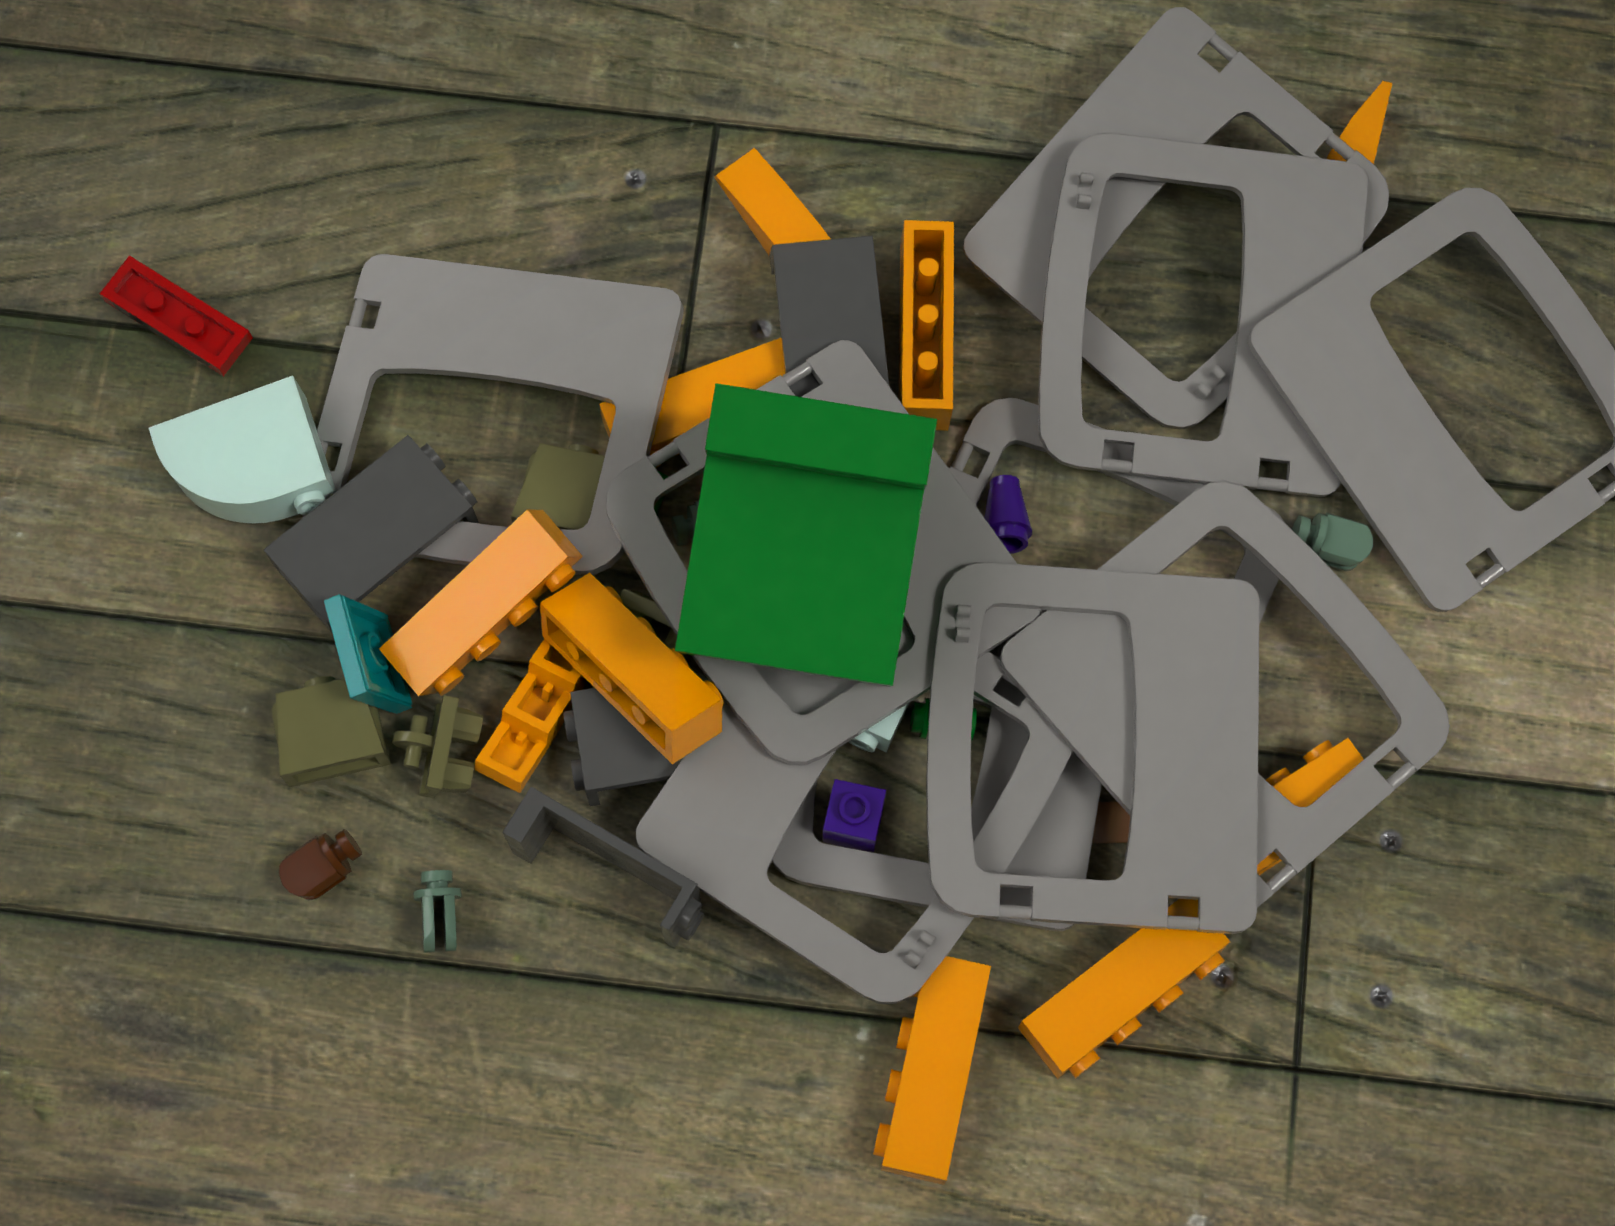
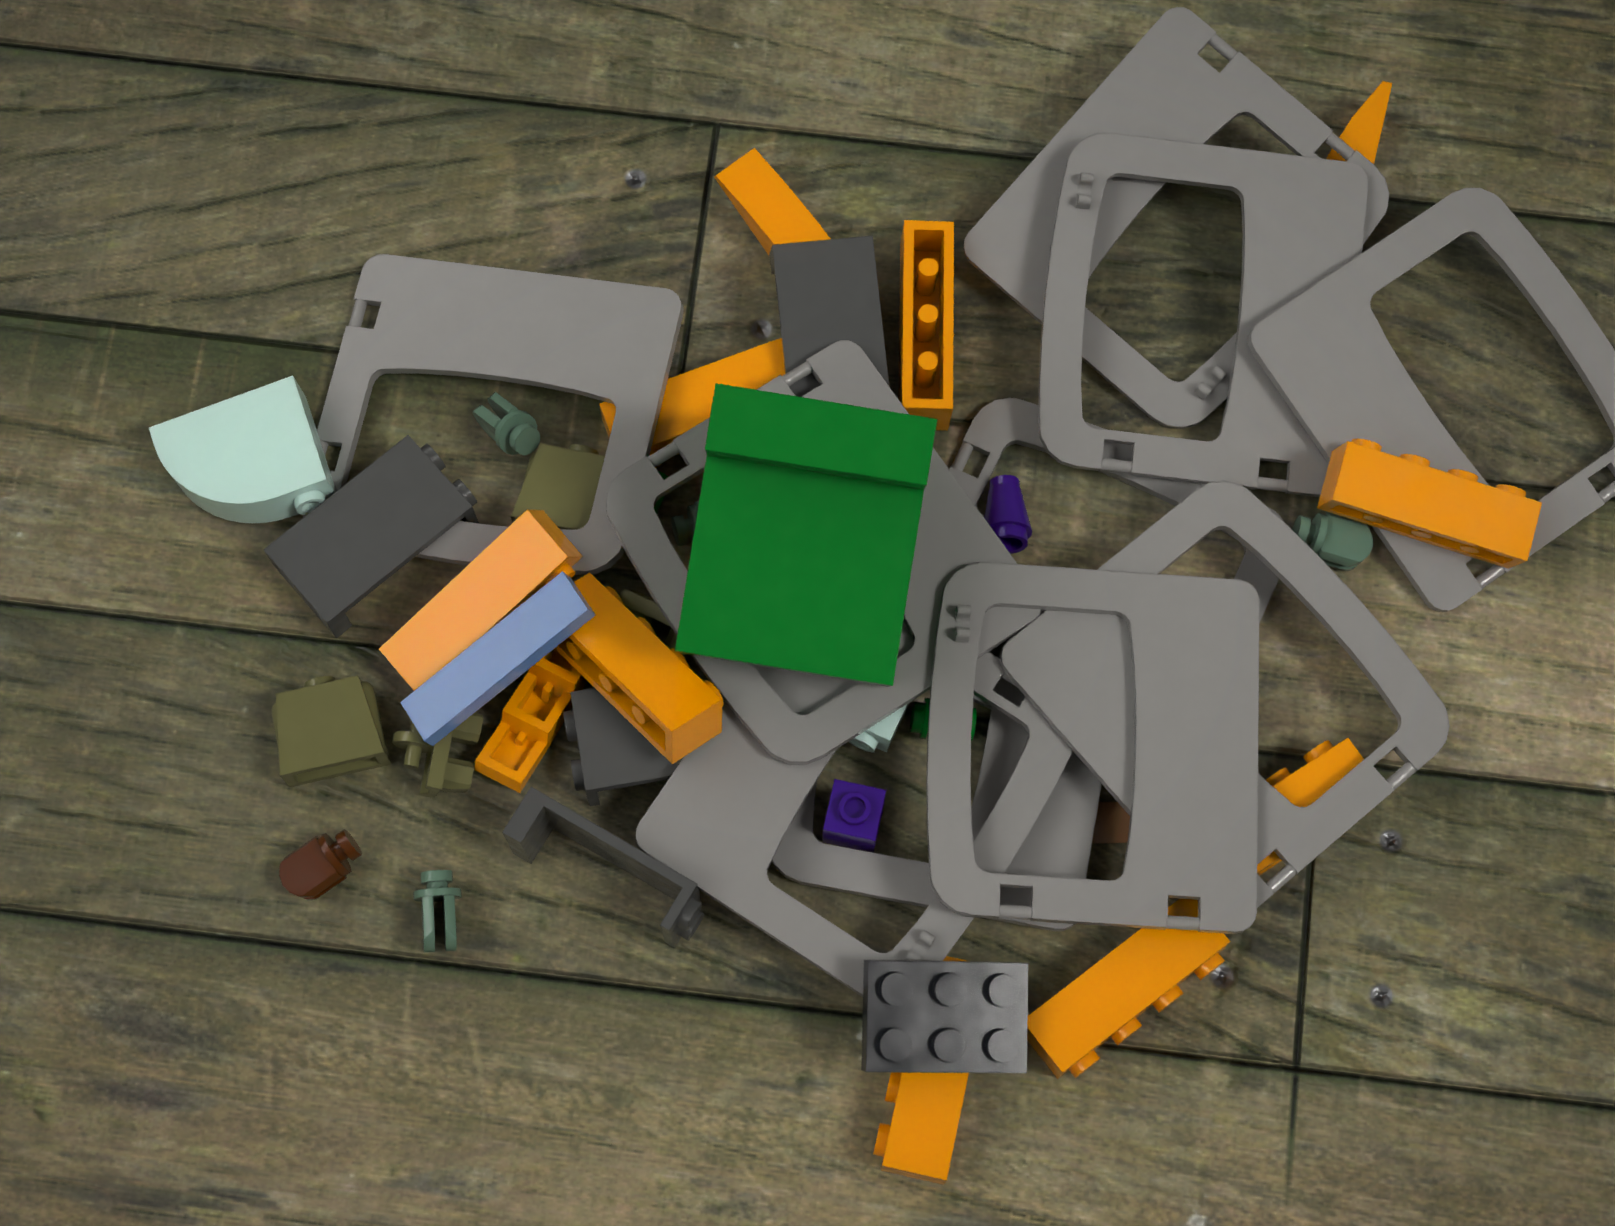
(176, 315): red plate -> none
(367, 672): teal plate -> none
(497, 658): none -> medium blue tile
(511, 428): none -> sand green arm
(944, 1016): none -> black plate
(1430, 503): none -> light orange brick

